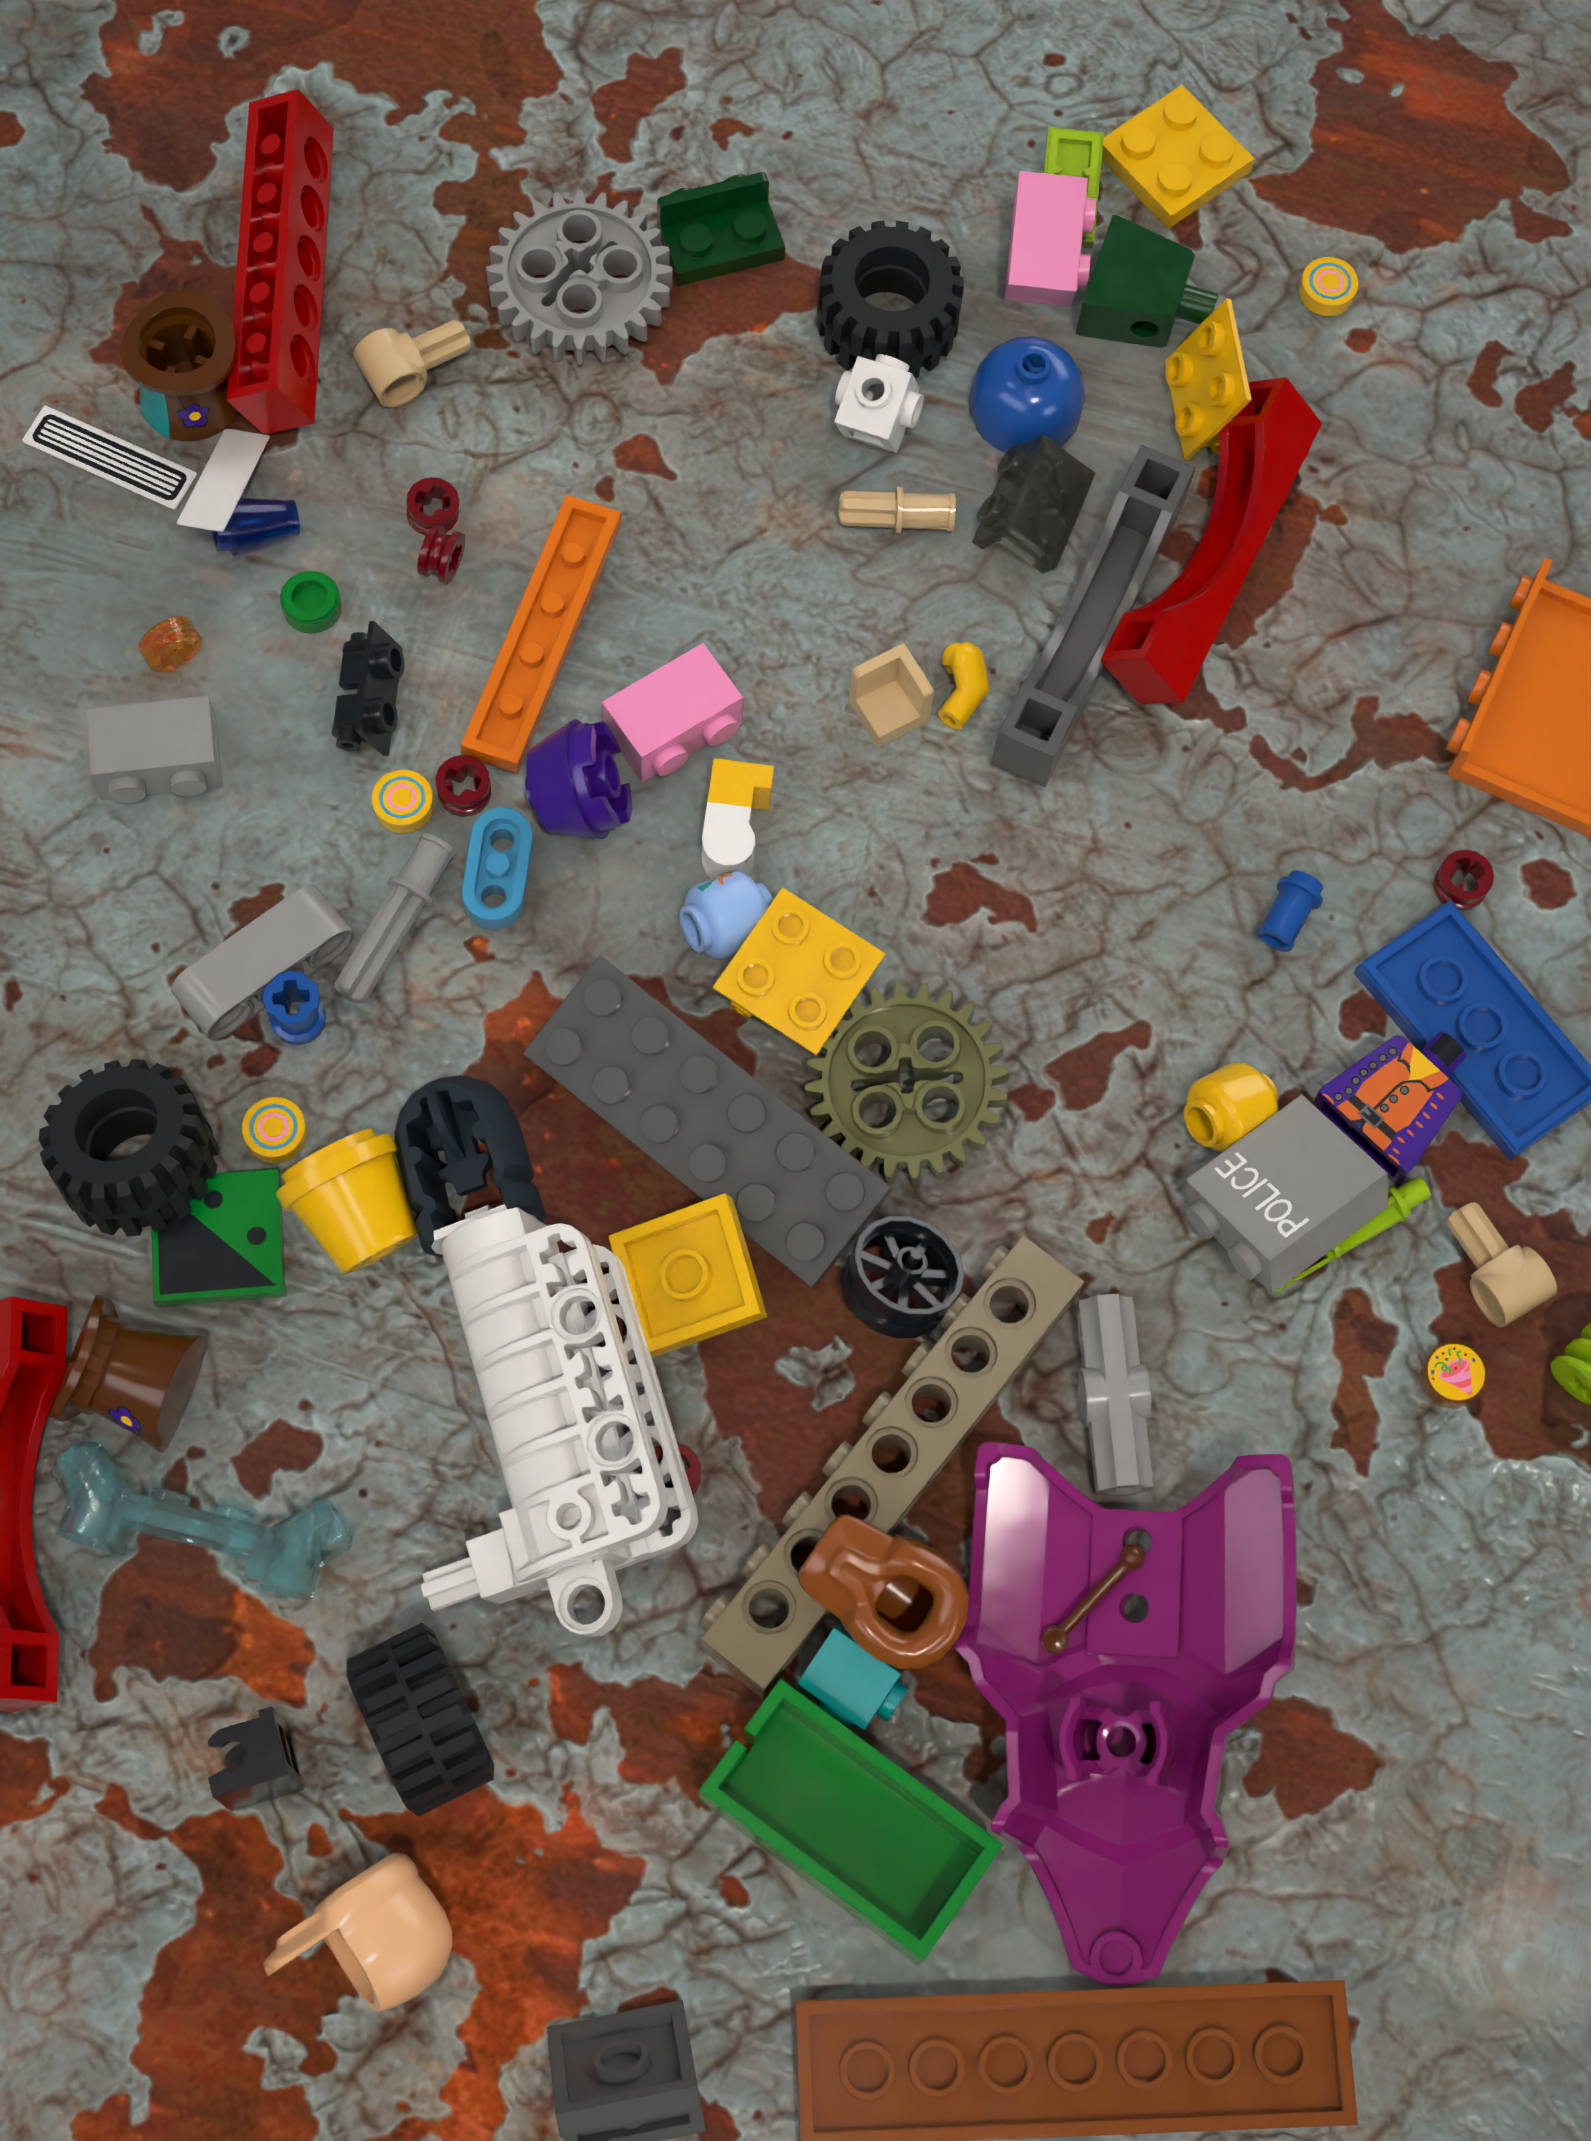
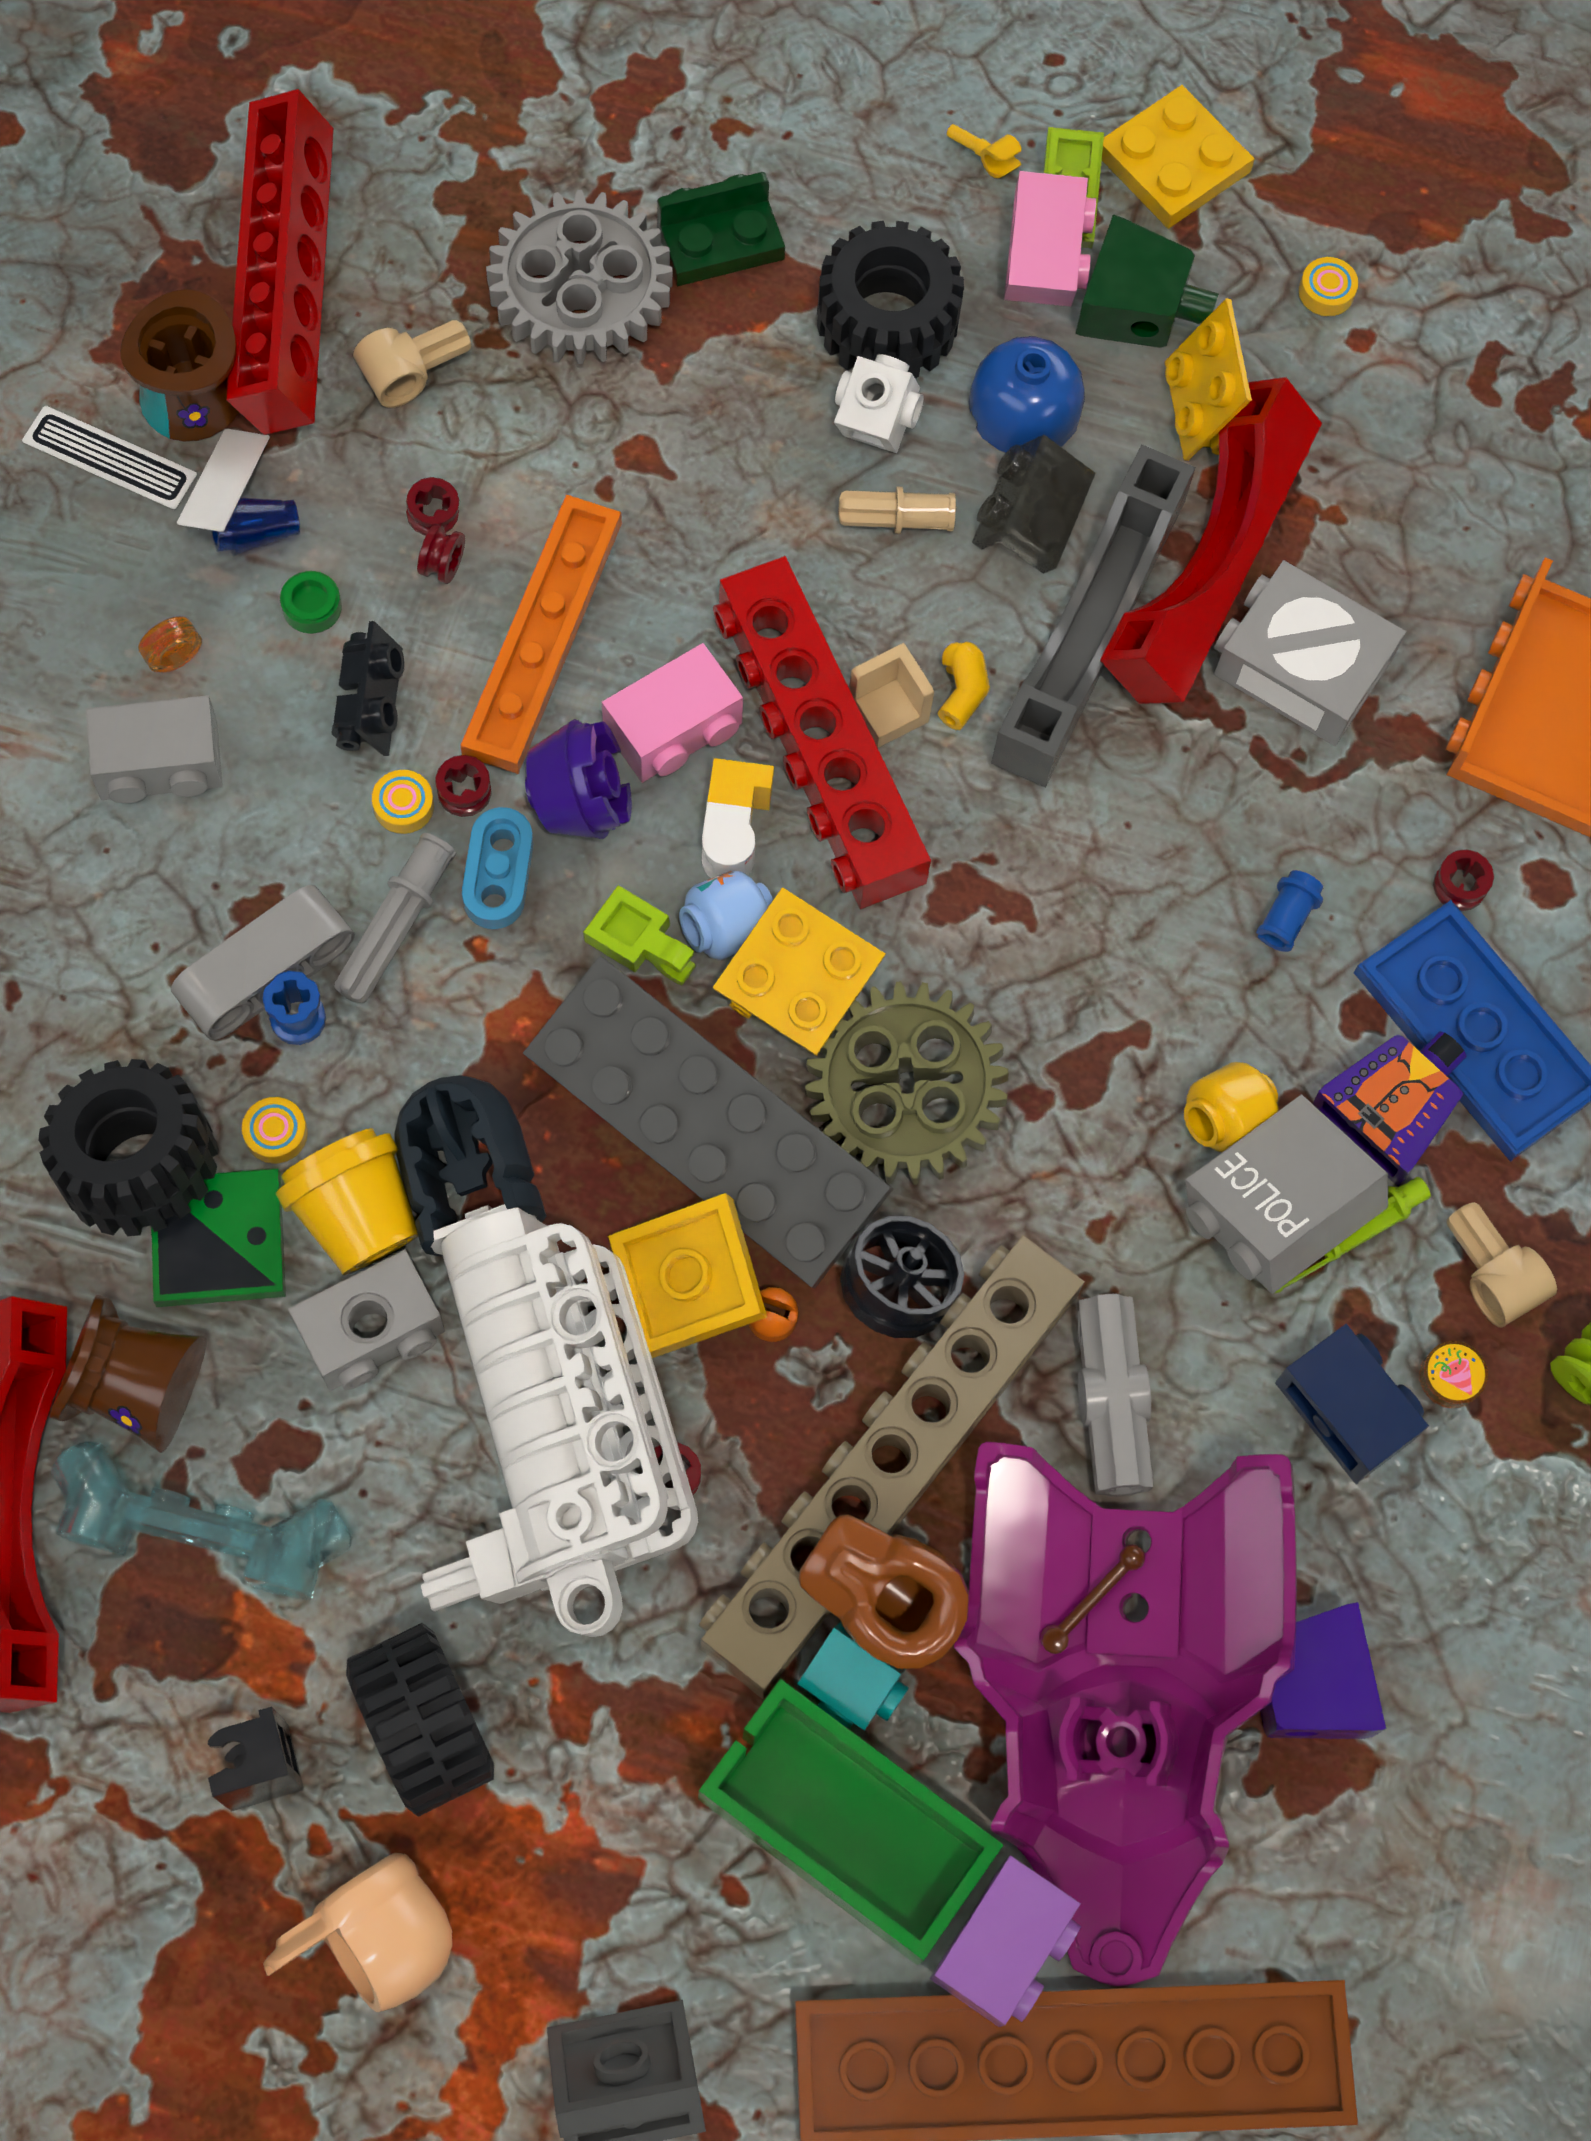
(385, 1289): none -> light grey brick
(634, 931): none -> lime plate
(773, 599): none -> red brick
(775, 1326): none -> orange hinge
(996, 157): none -> yellow hand
(1007, 1942): none -> medium lavender brick
(1307, 651): none -> light grey brick
(1332, 1683): none -> dark purple torso
(1352, 1402): none -> dark blue brick

